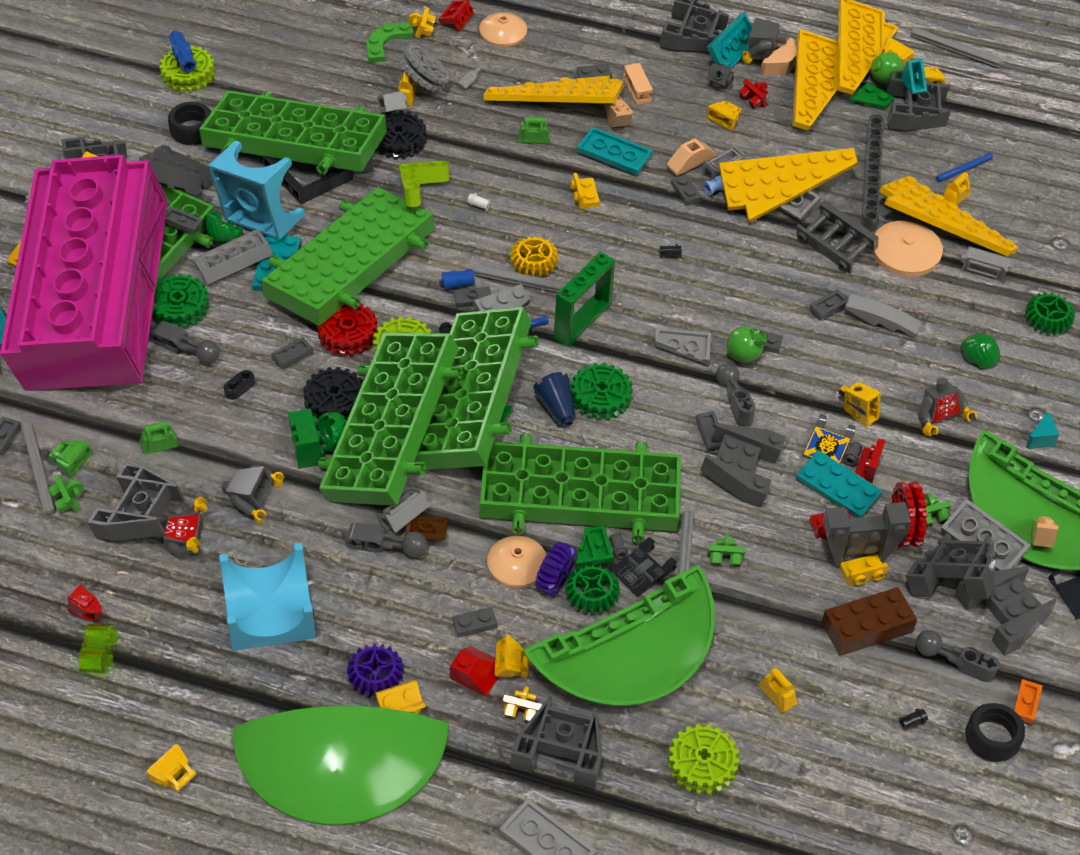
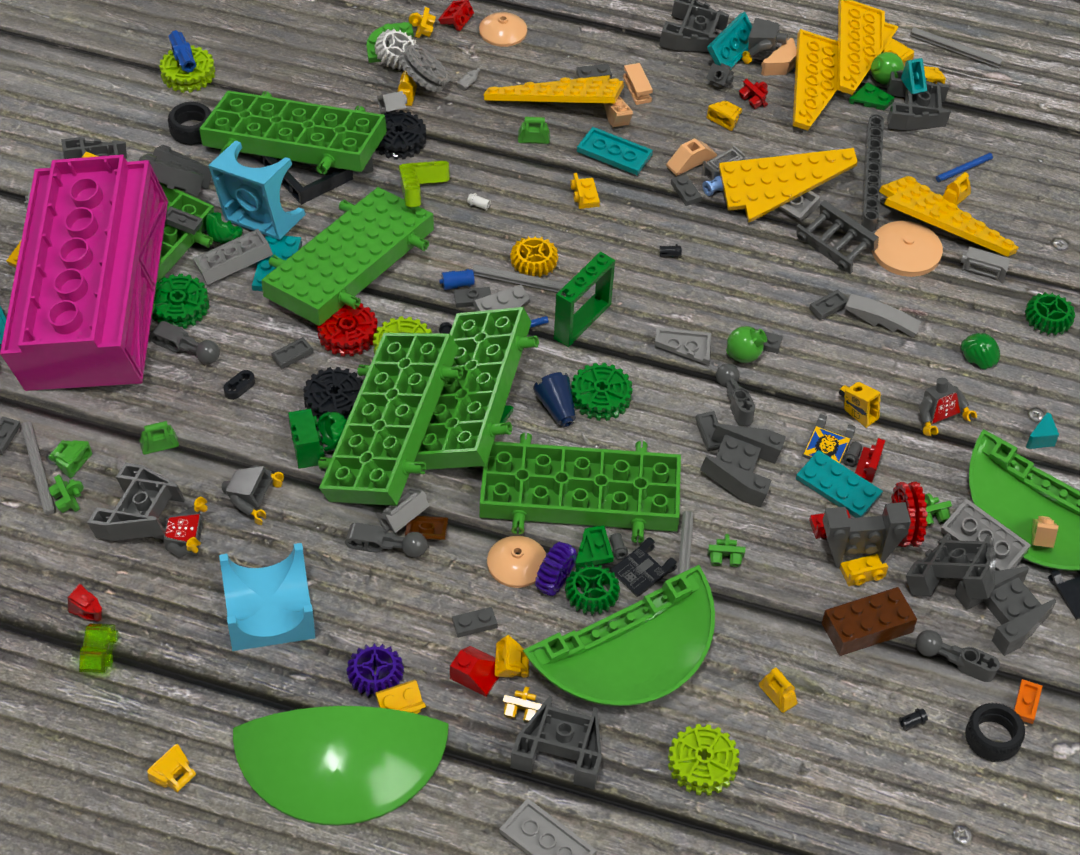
(396, 44): none -> white gear

